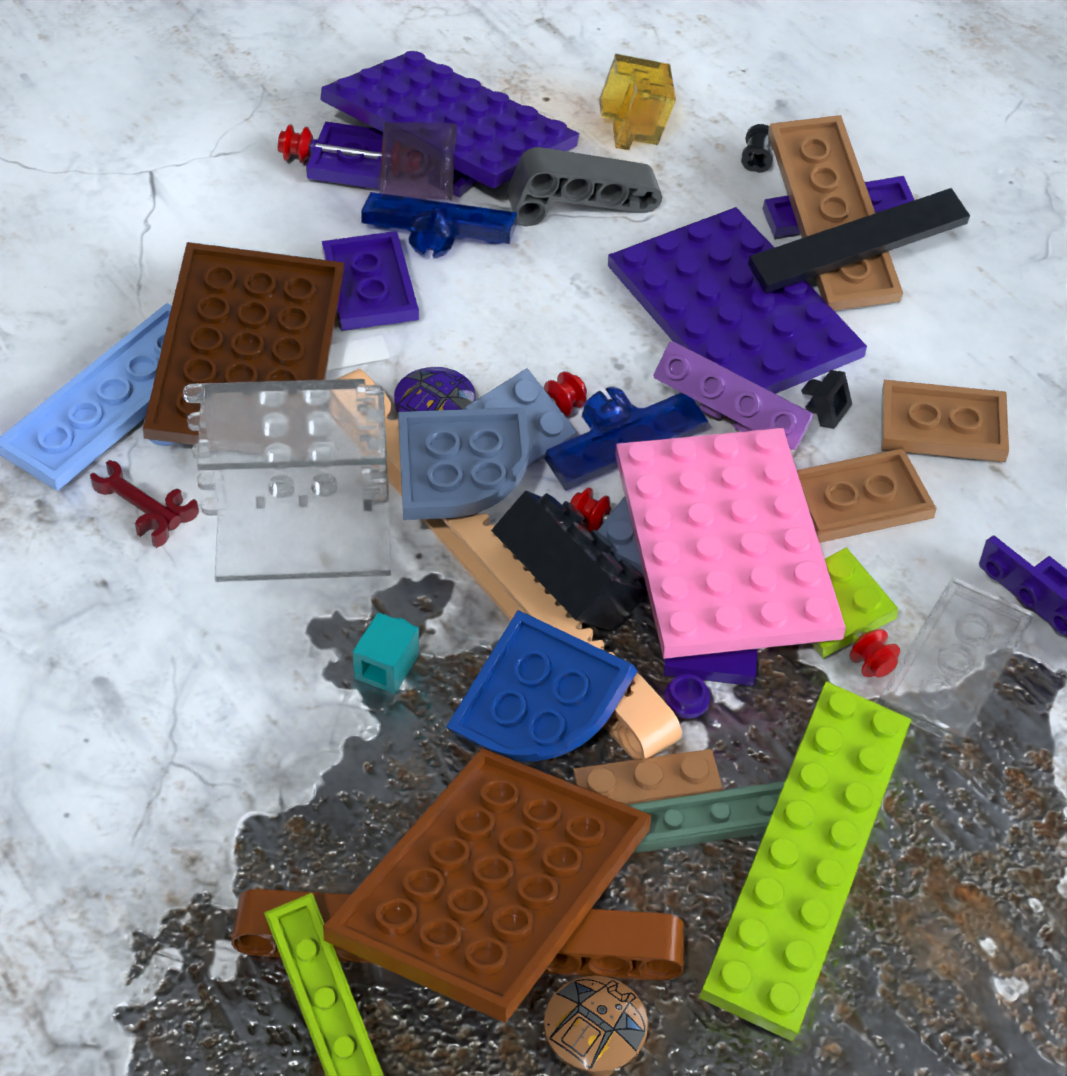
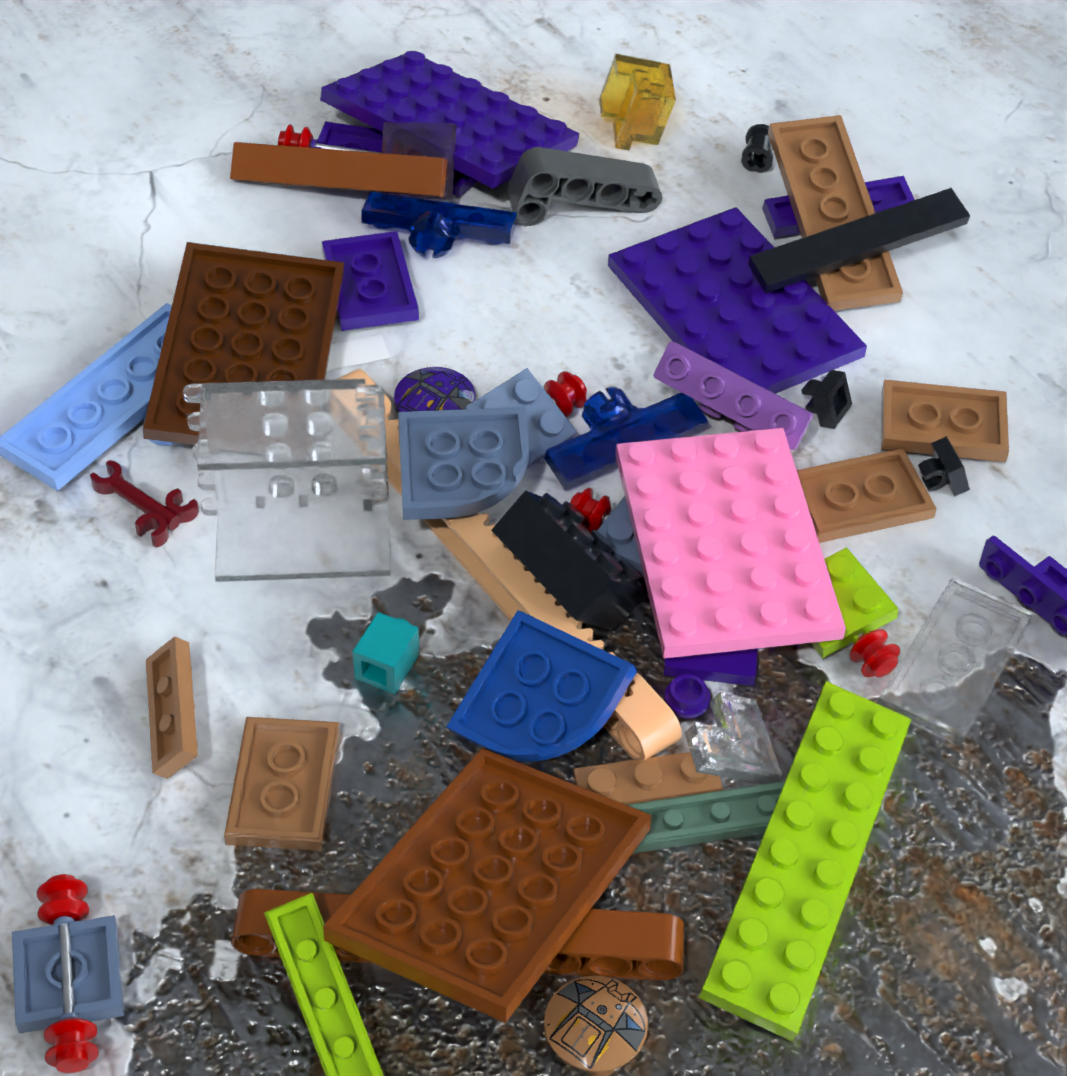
(67, 974): none -> sand blue plate
(171, 708): none -> medium nougat plate
(282, 784): none -> medium nougat tile
(339, 169): none -> dark orange tile
(737, 745): none -> clear plate
(944, 469): none -> black tile

